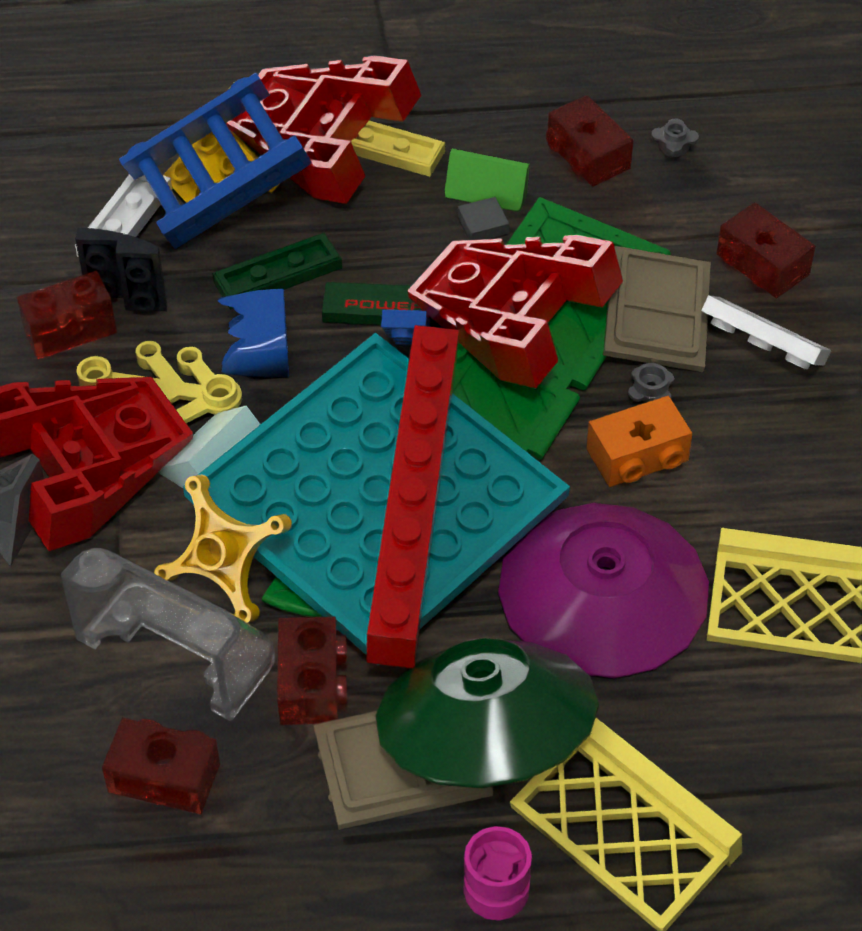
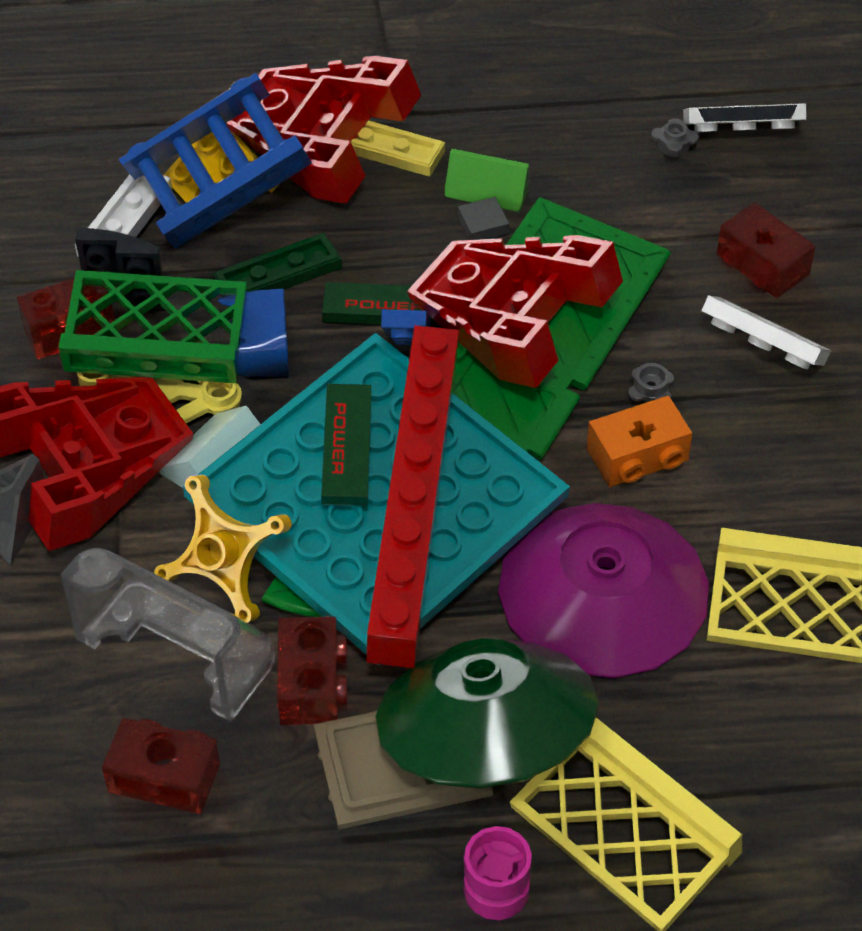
(142, 354): none -> green fence
(346, 445): none -> dark green tile
(589, 140): clear red brick -> none
(658, 310): dark tan piece -> none
(744, 117): none -> plate

